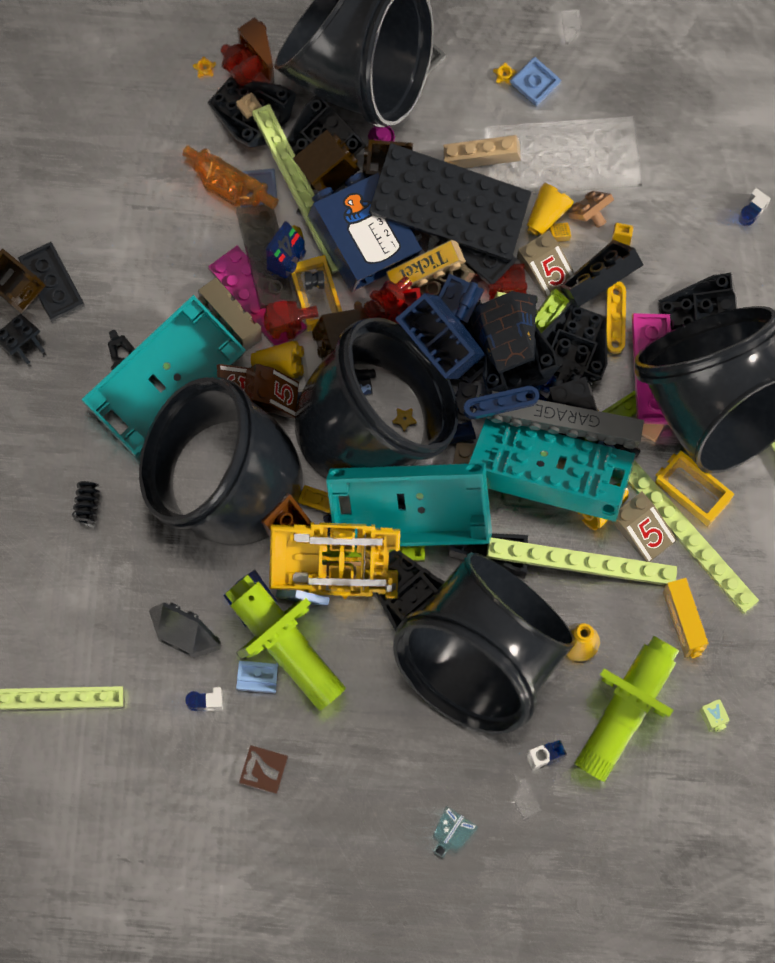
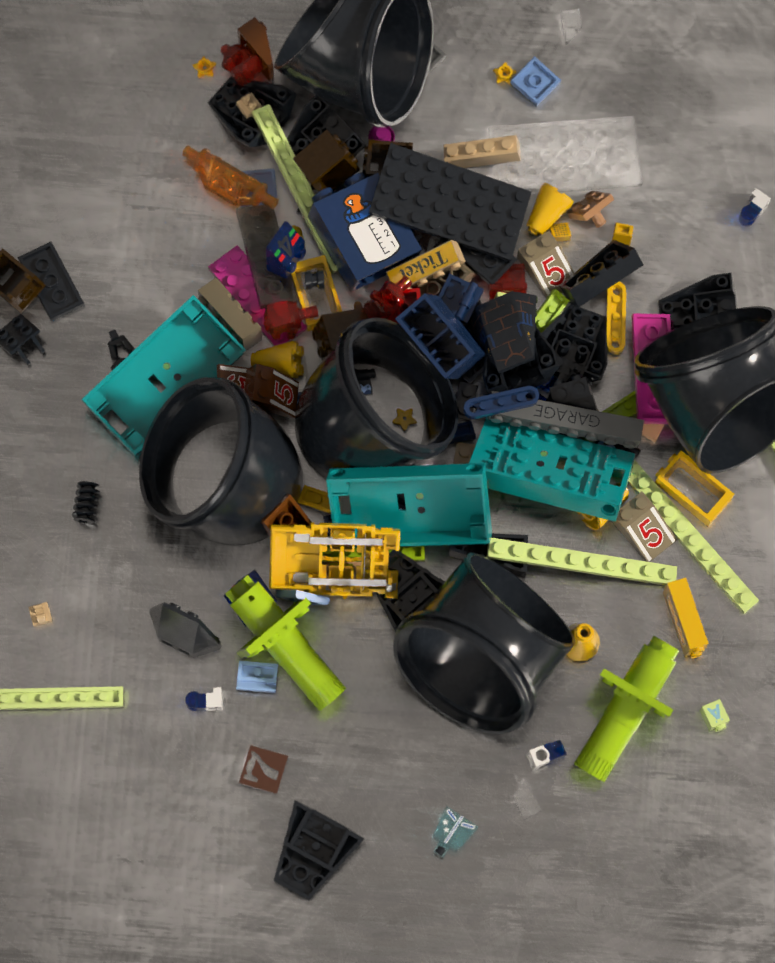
(40, 614): none -> tan tile
(313, 850): none -> black wedge

